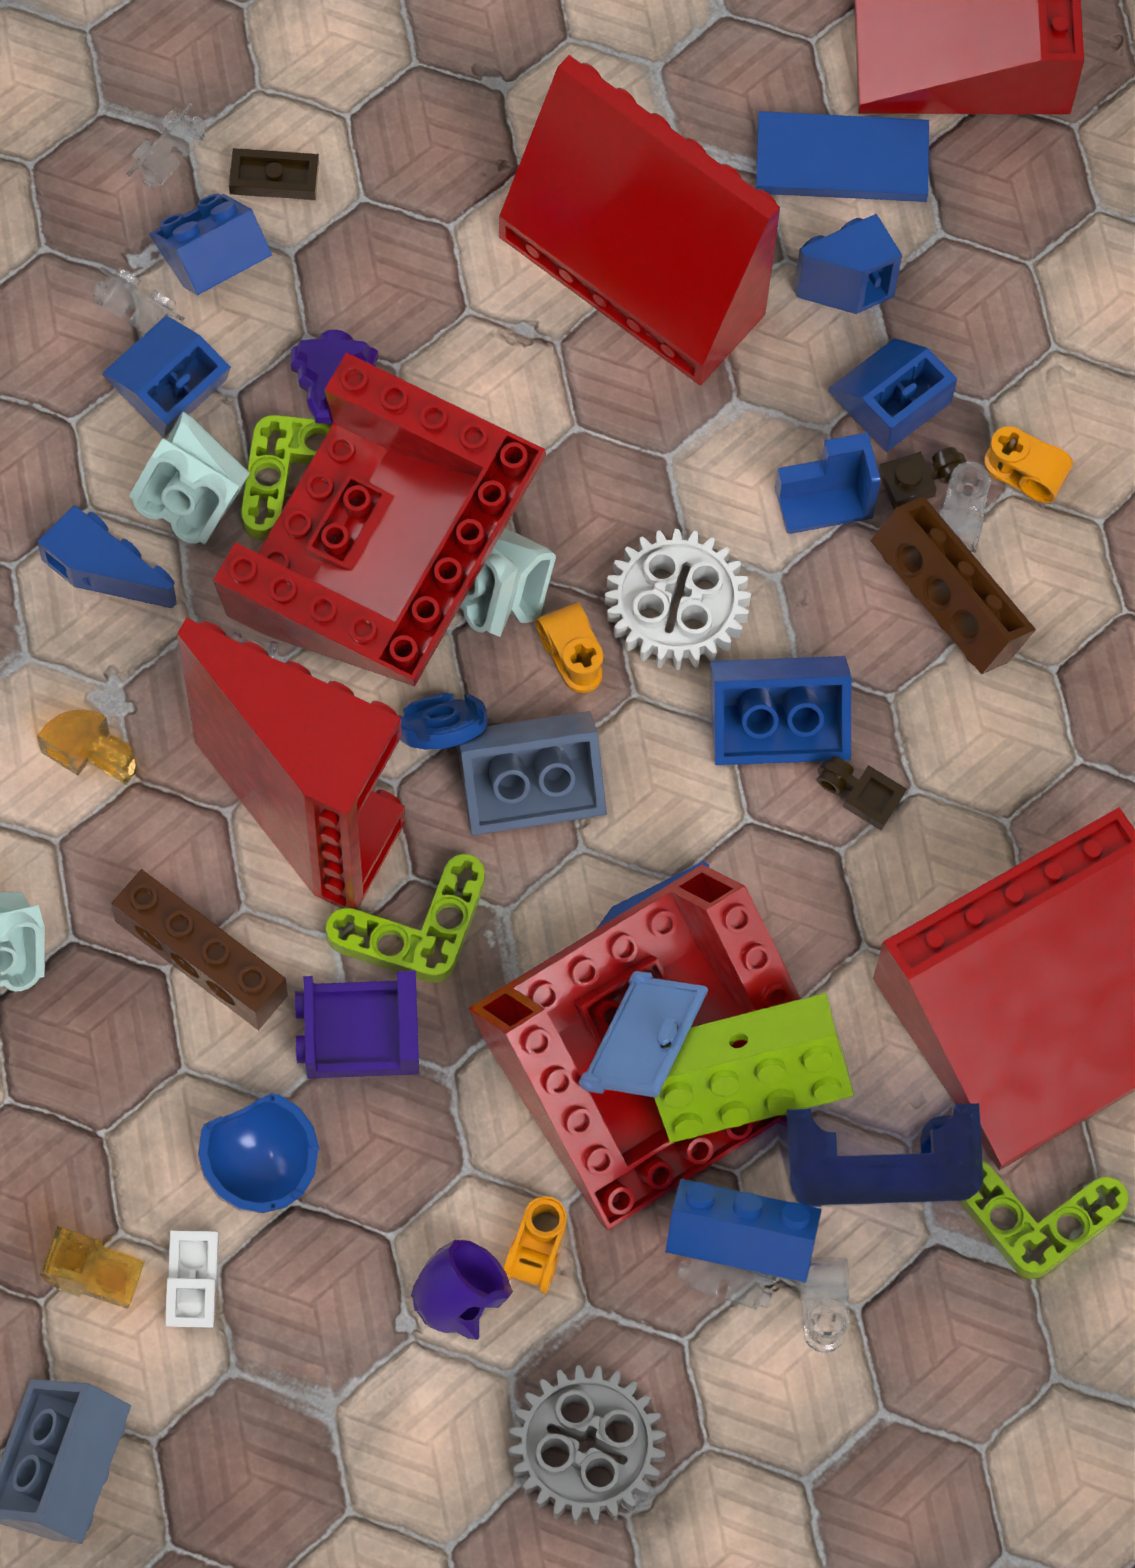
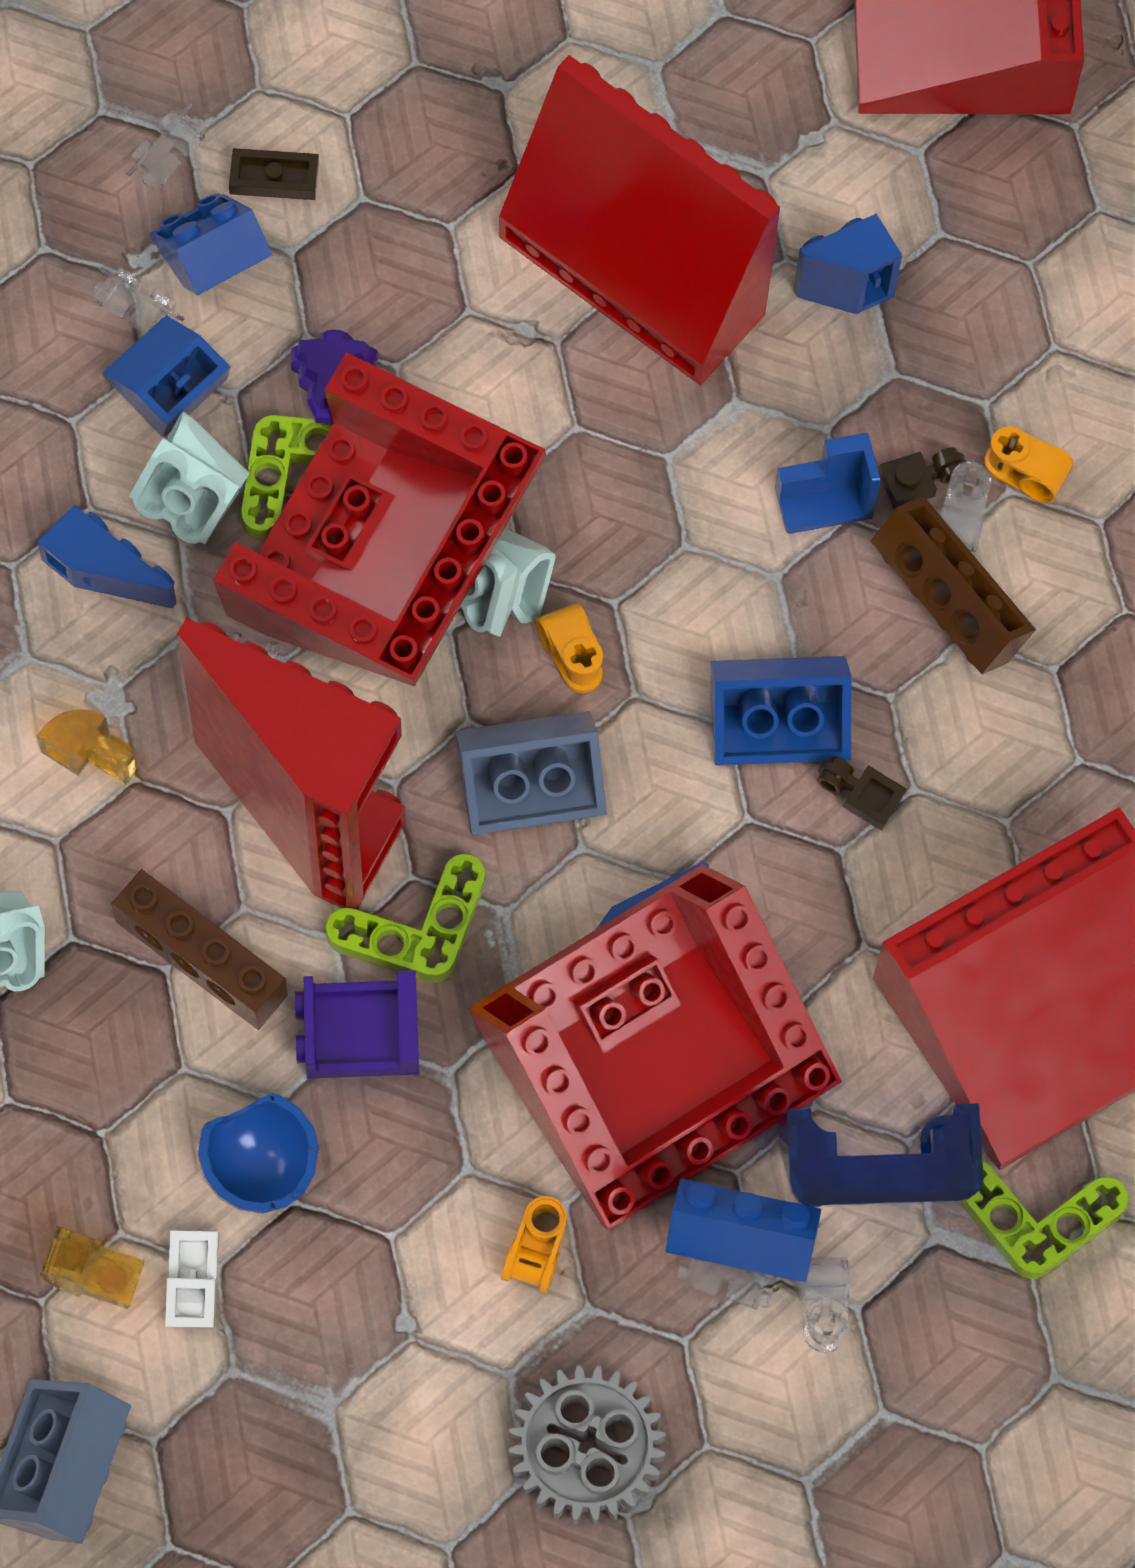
(442, 721): blue tile -> none
(458, 1287): dark purple piece -> none
(647, 1020): medium blue door -> none
(717, 608): white gear -> none
(754, 1069): lime brick -> none
(843, 156): blue tile -> none
(895, 391): blue slope -> none

